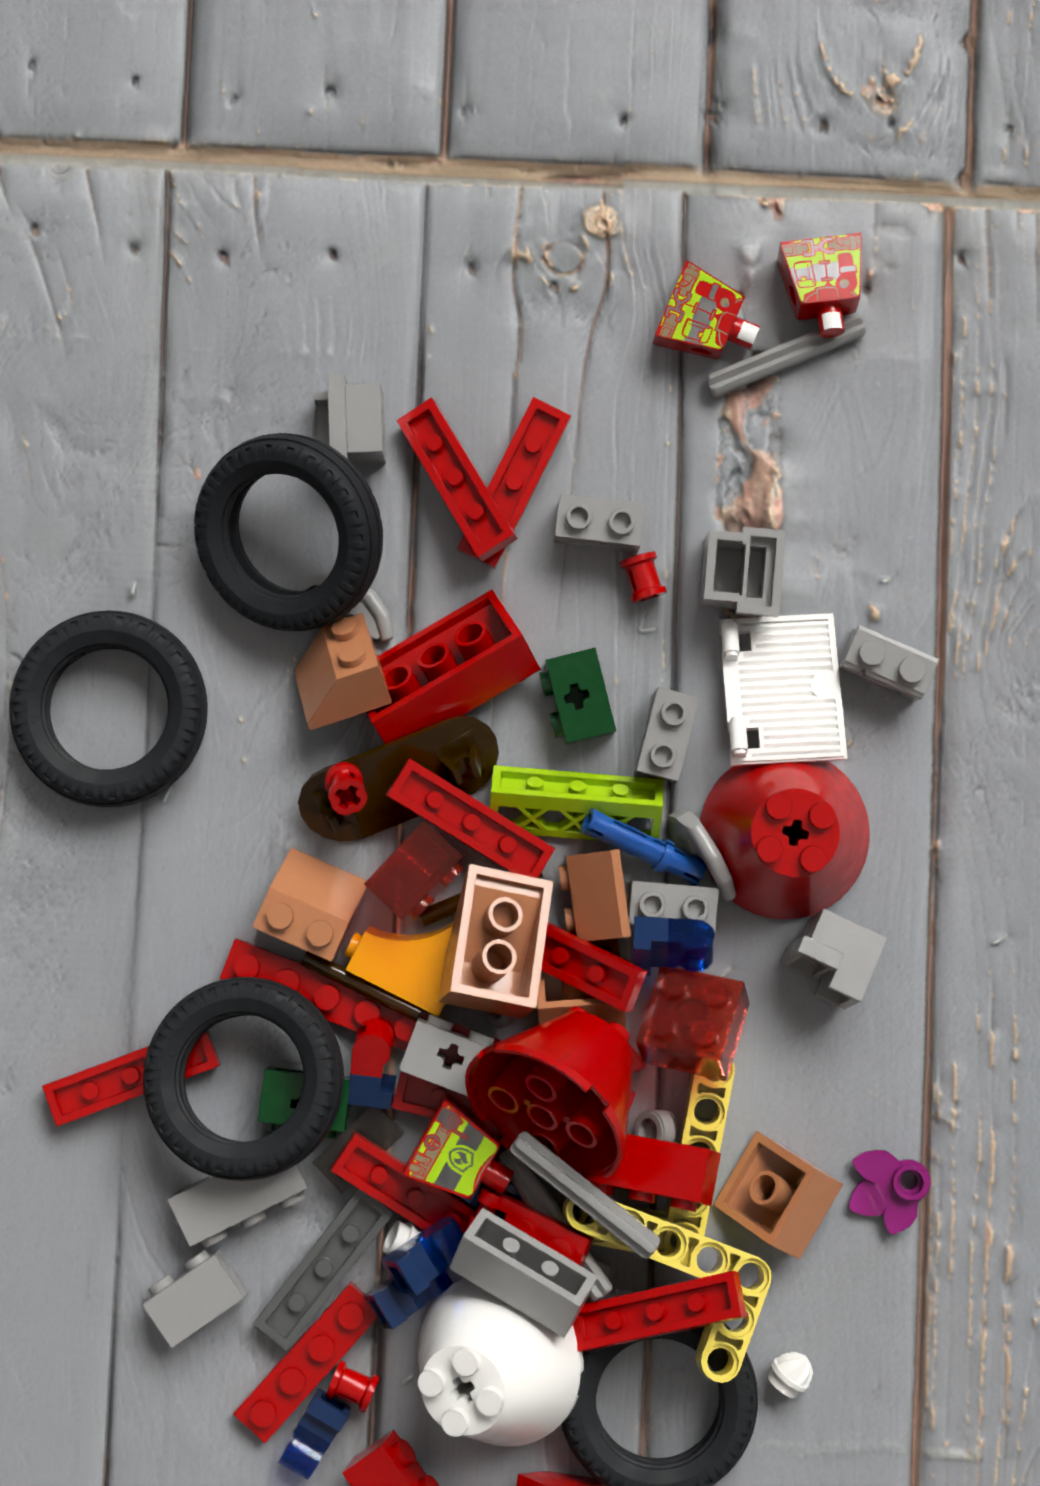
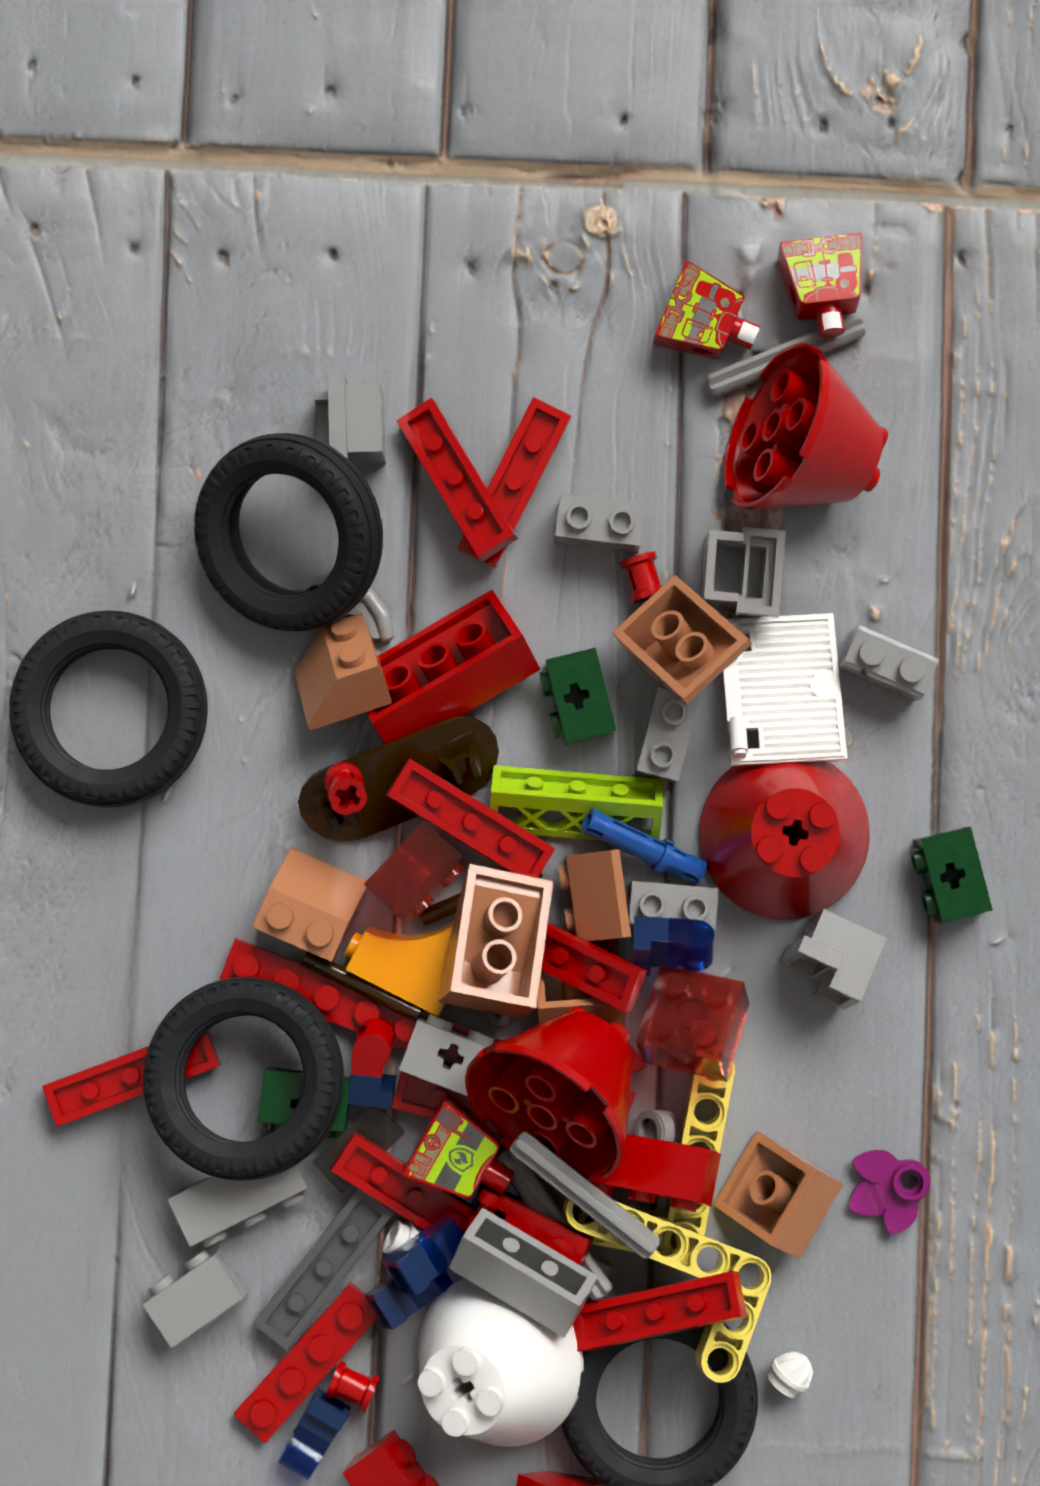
(680, 639): none -> nougat slope
(697, 840): light grey piece -> none
(802, 437): none -> red cone
(968, 890): none -> dark green brick

